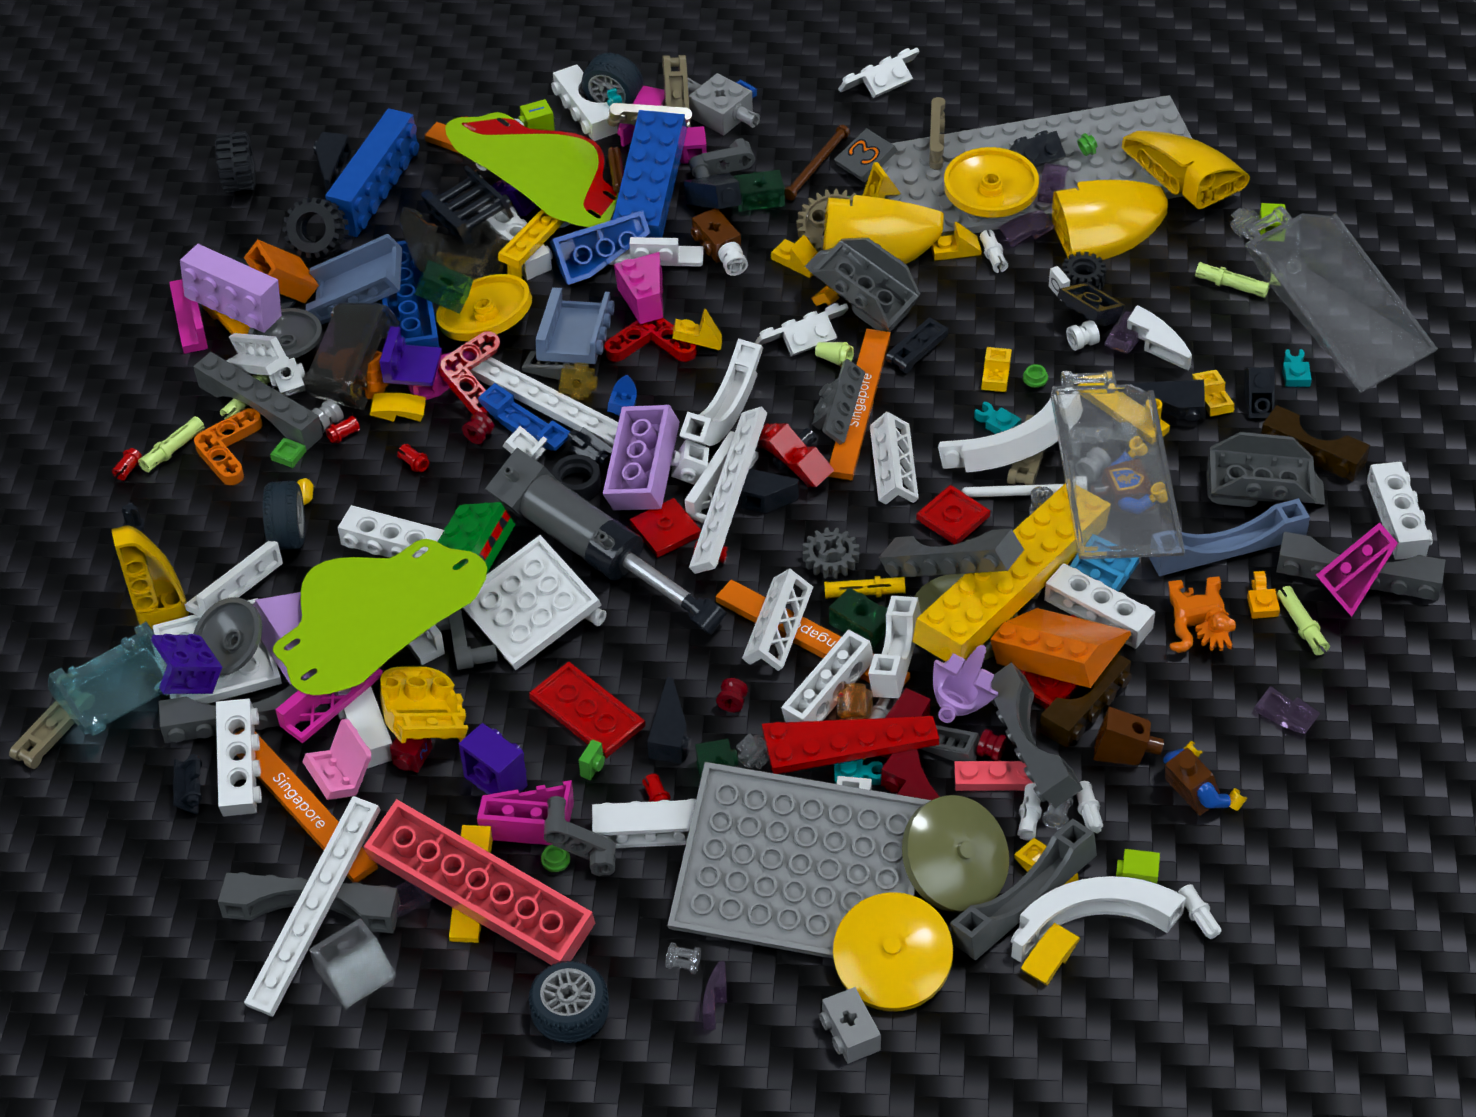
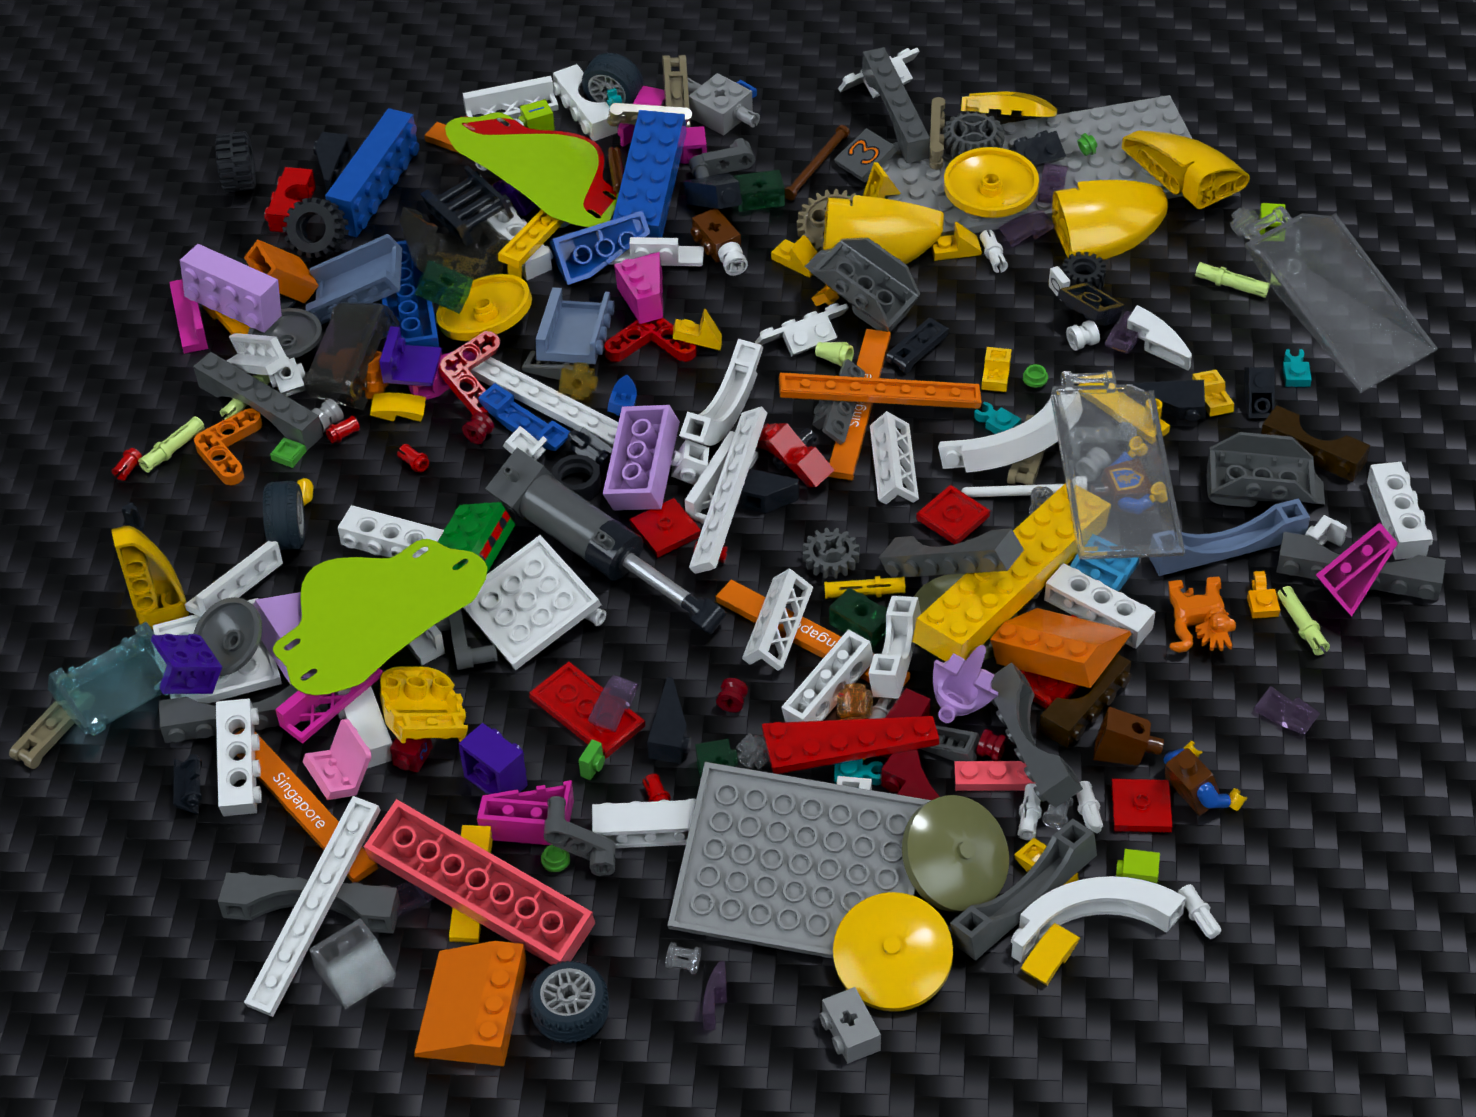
(291, 187): none -> red arch
(473, 1003): none -> orange slope
(509, 97): none -> white fence
(612, 702): none -> clear purple slope
(879, 390): none -> orange tile
(908, 127): none -> dark grey arch
(971, 132): none -> dark grey gear
(1008, 101): none -> yellow slope
(1141, 805): none -> red plate
(1328, 530): none -> white bracket

